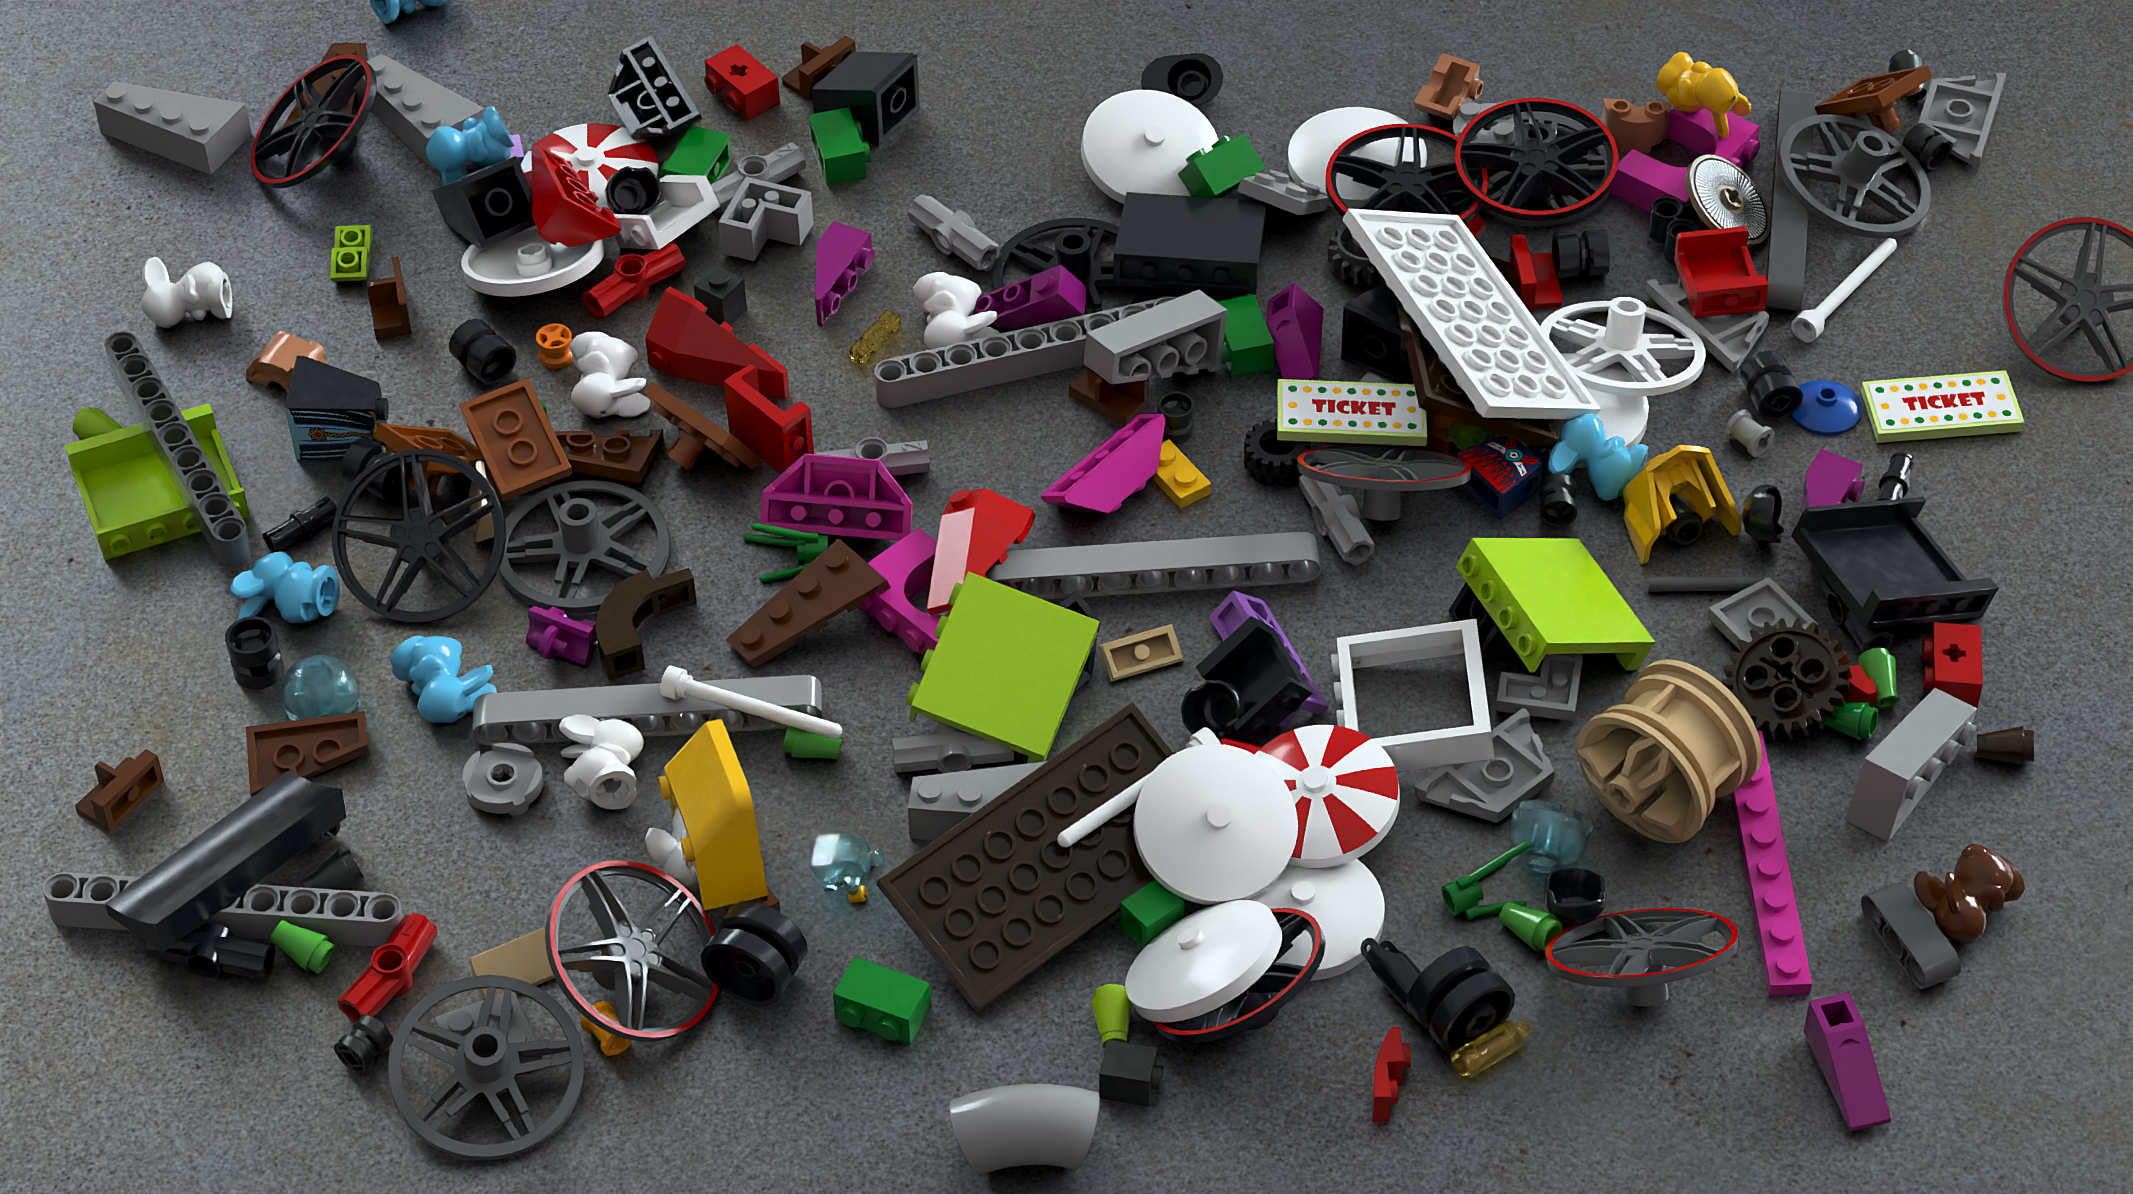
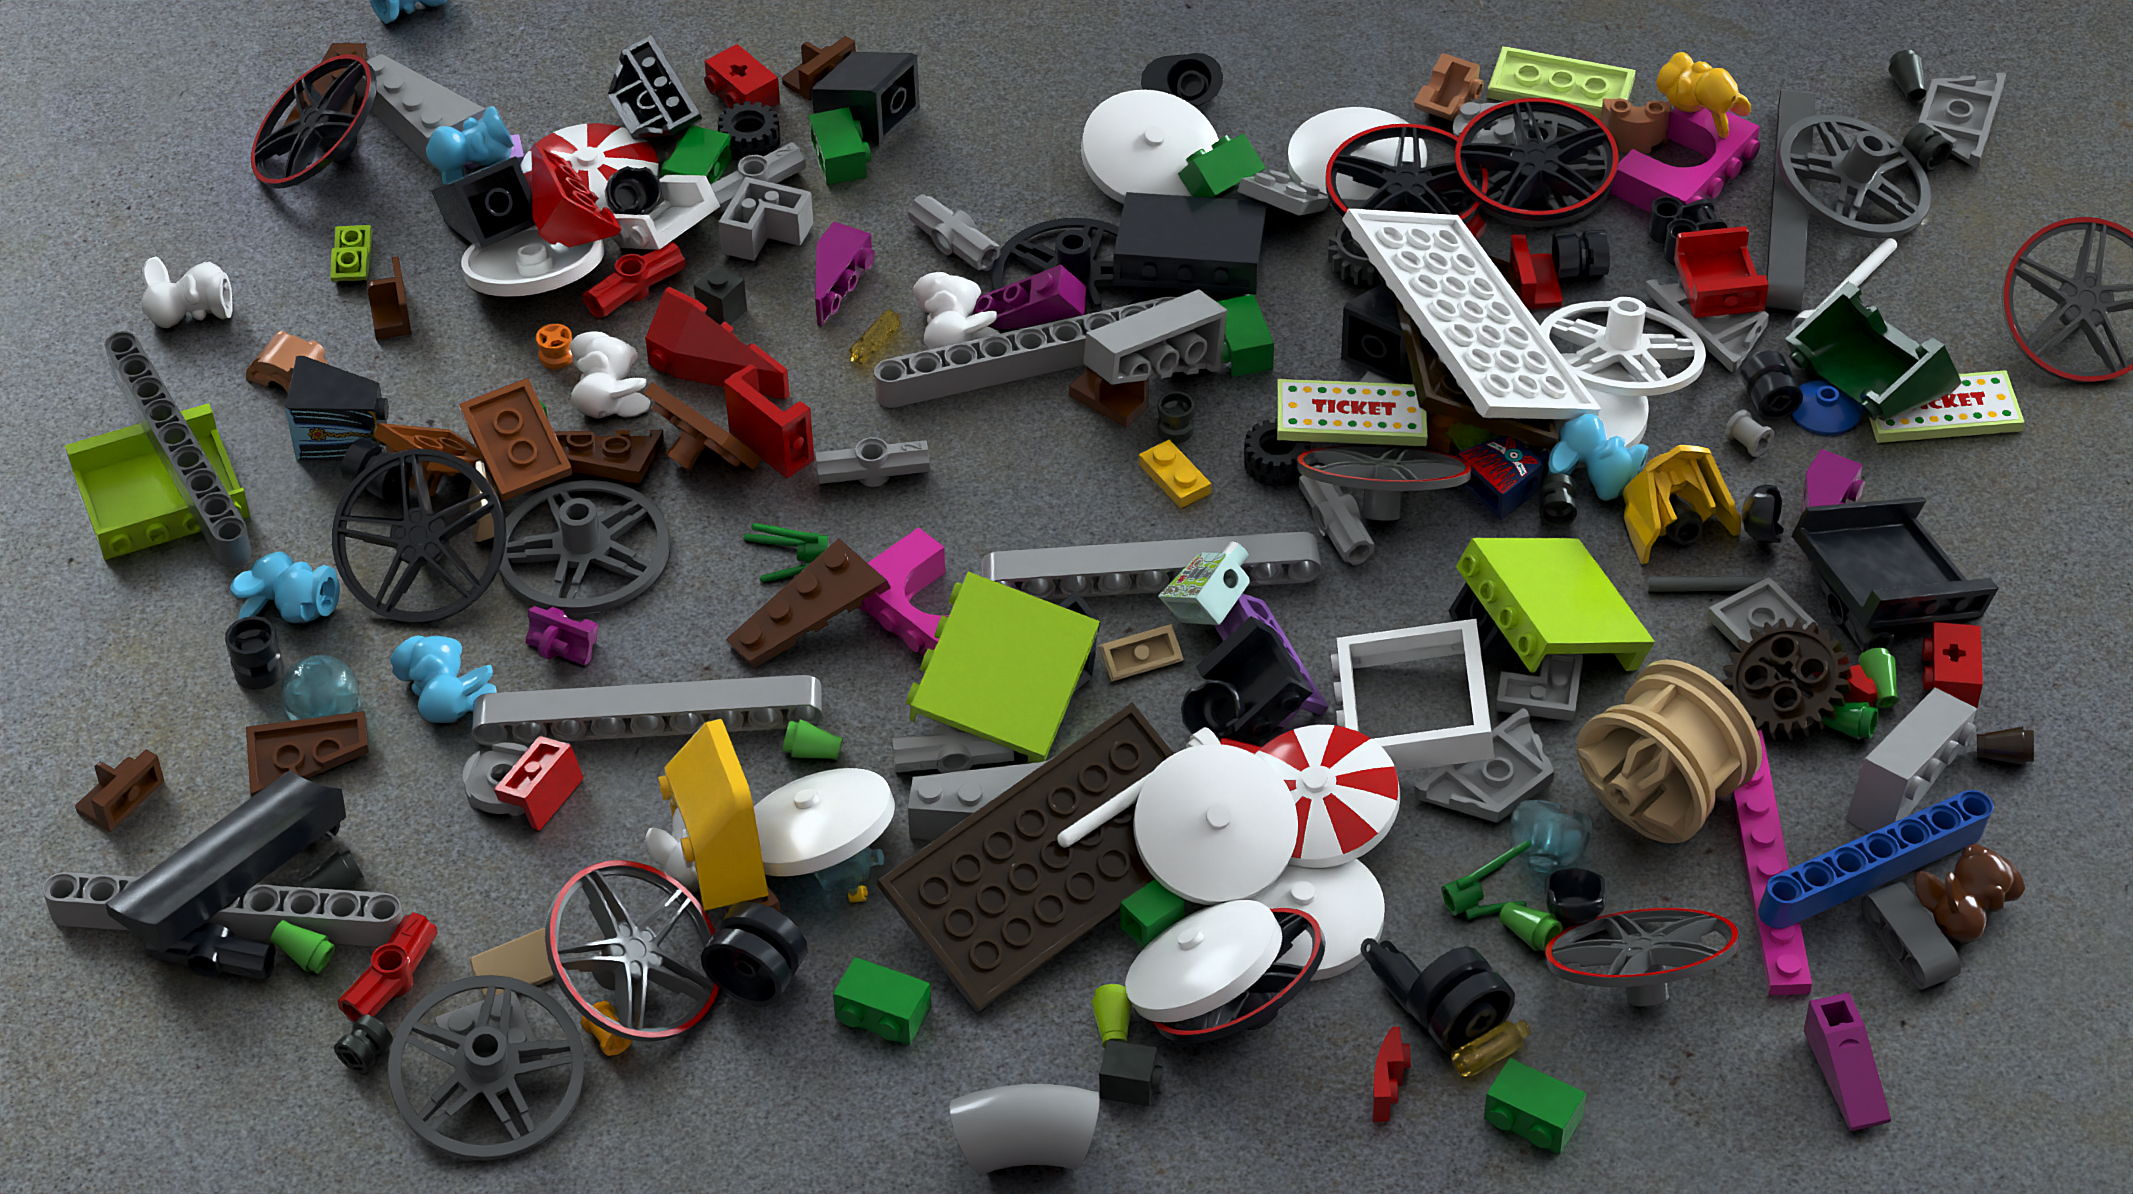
(93, 423): lime cone -> none
(174, 124): light grey wedge -> none
(300, 525): black pin -> none
(482, 351): black wheel -> none
(541, 780): none -> red panel
(602, 759): white animal -> none
(629, 609): dark brown arch -> none
(678, 684): white piece -> none
(750, 118): none -> black tyre
(822, 820): none -> white dish
(838, 499): dark pink wedge -> none
(974, 538): red wedge -> none
(1112, 469): dark pink wedge -> none
(1208, 586): none -> light aqua torso
(1296, 330): magenta slope -> none
(1534, 1106): none -> green brick
(1542, 75): none -> yellowish green tile
(1727, 197): piece -> none
(1871, 358): none -> dark green windscreen
(1875, 859): none -> blue beam
(1876, 96): dark orange plate -> none
(1895, 482): black pin -> none

